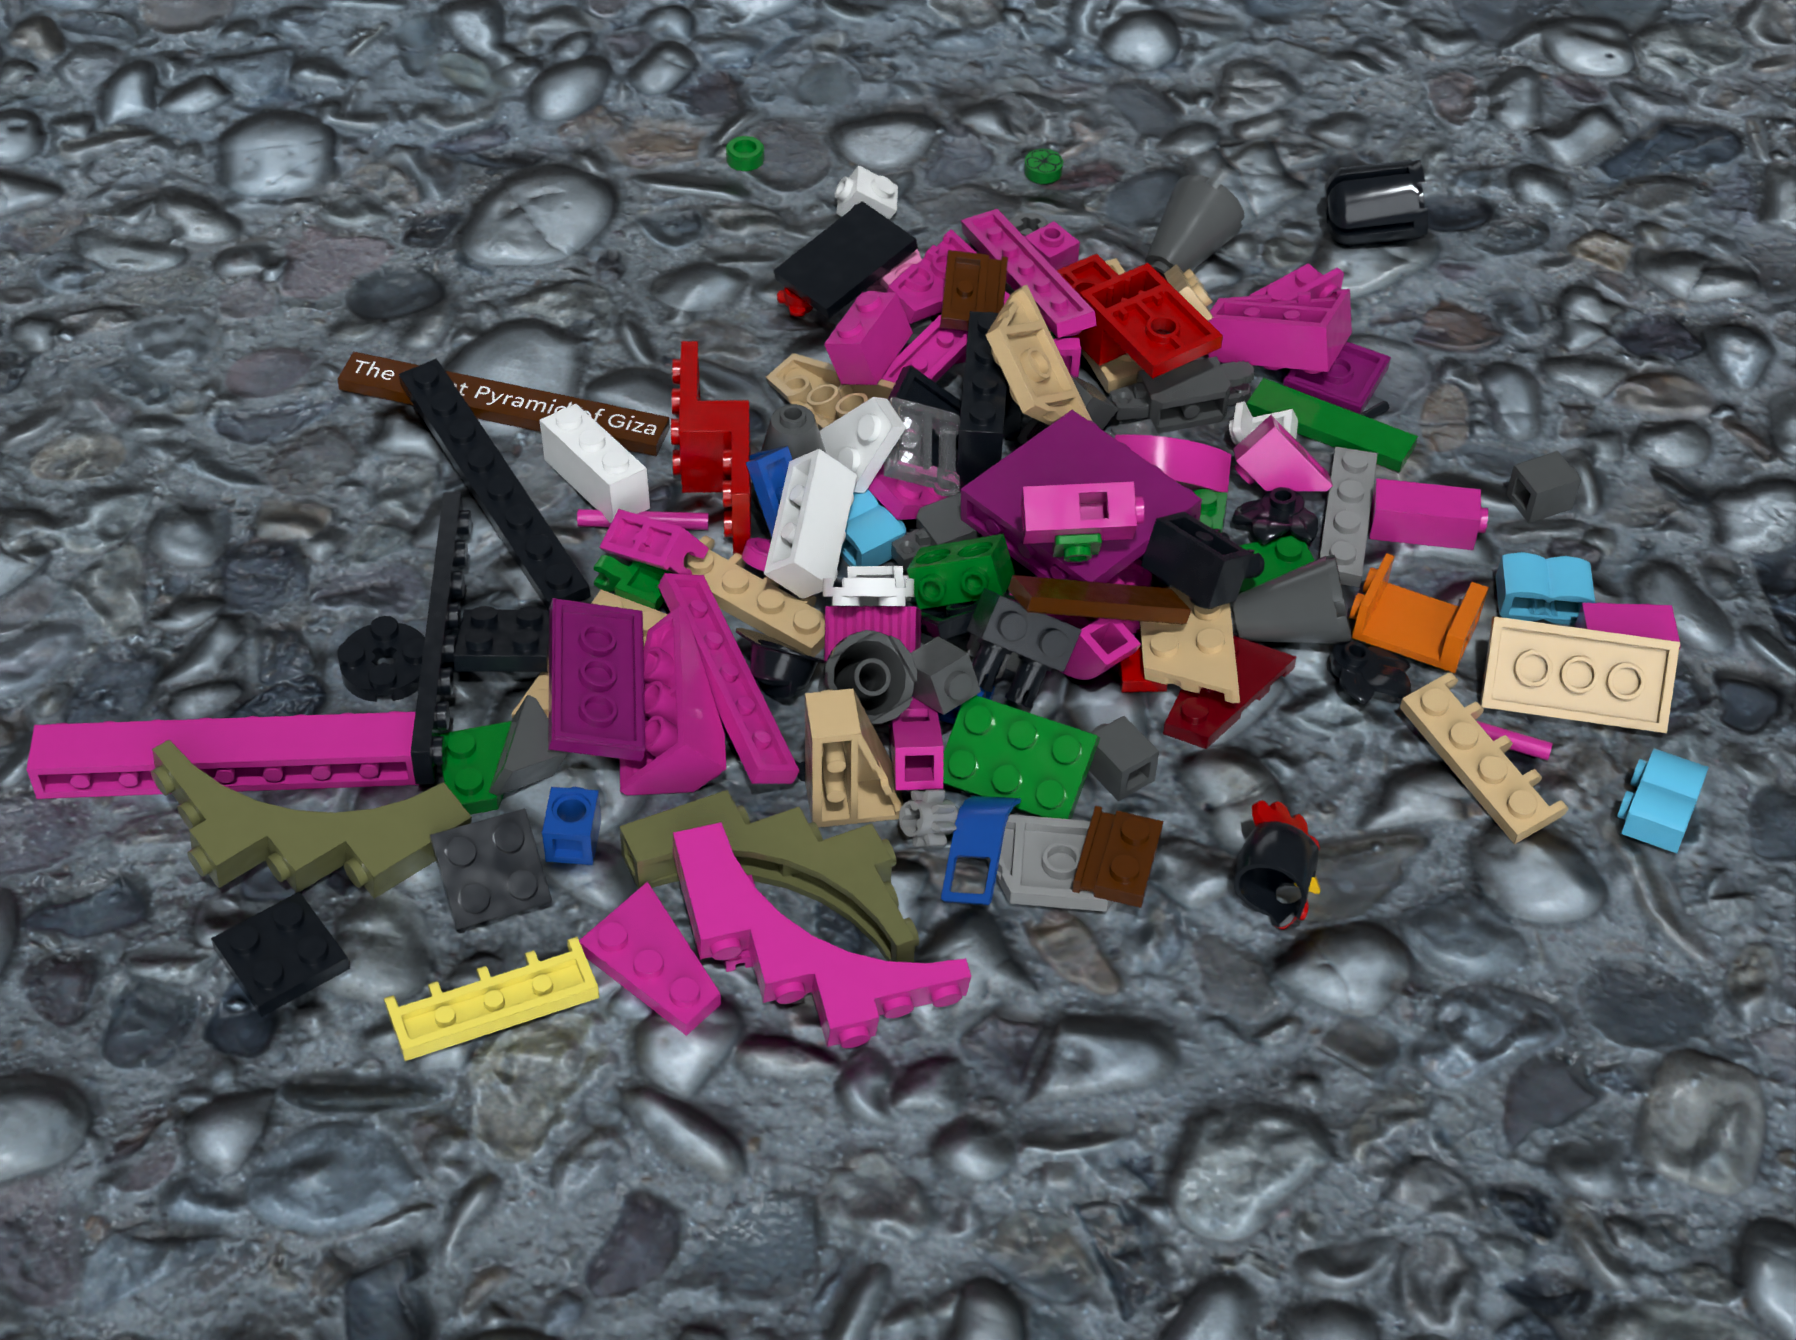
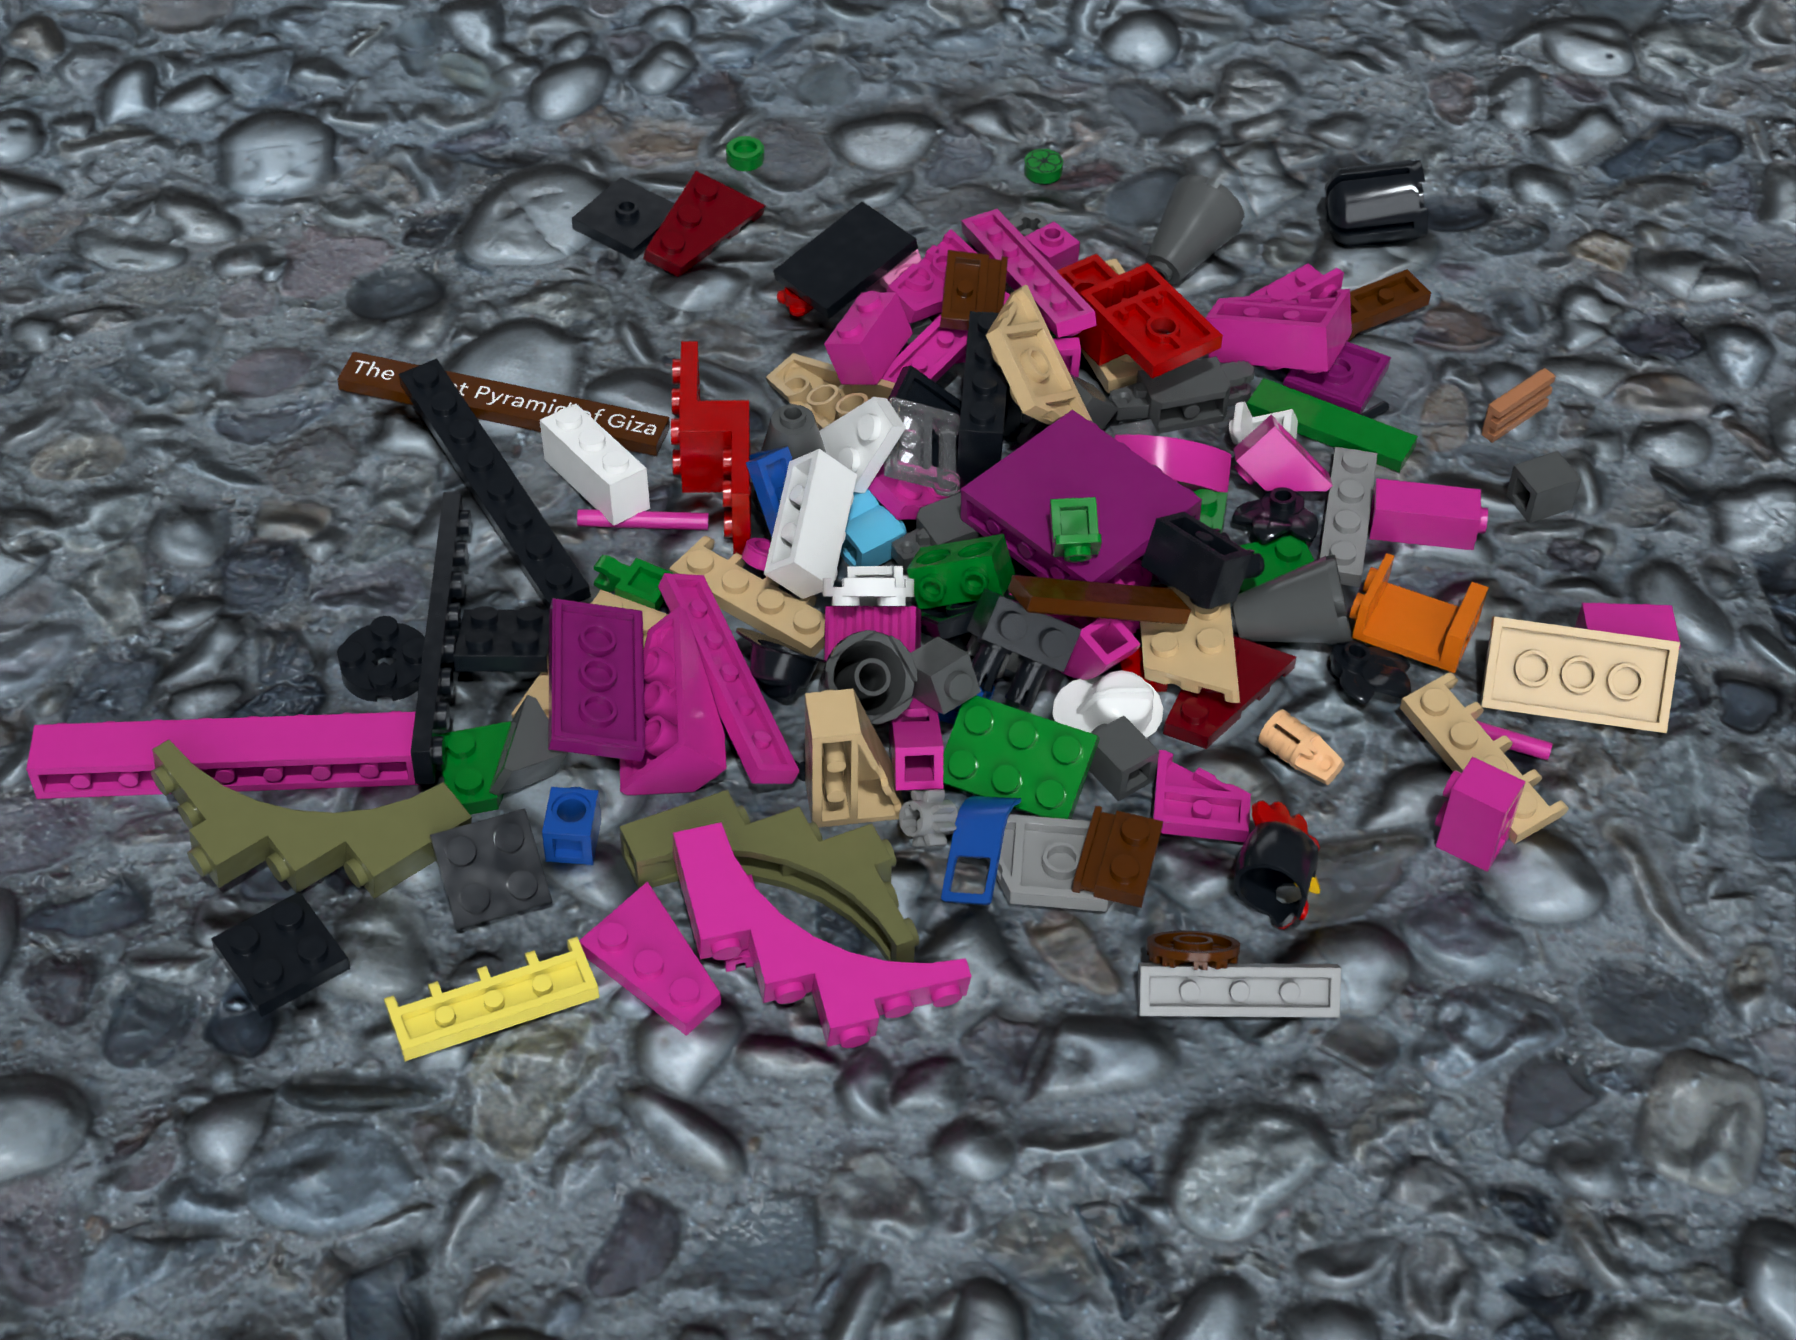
(623, 217): none -> black plate
(651, 542): dark pink hinge -> none
(698, 222): none -> dark red wing
(867, 187): white bracket -> none
(1080, 509): dark pink brick -> none
(1107, 698): none -> white piece
(1191, 289): tan plate -> none
(1192, 947): none -> reddish brown wheel
(1199, 803): none -> dark pink wing
(1240, 990): none -> light grey plate
(1300, 747): none -> light nougat hinge
(1386, 300): none -> reddish brown plate
(1478, 813): none -> dark pink brick
(1517, 405): none -> nougat tile
(1543, 588): medium azure brick -> none
(1663, 799): medium azure brick -> none

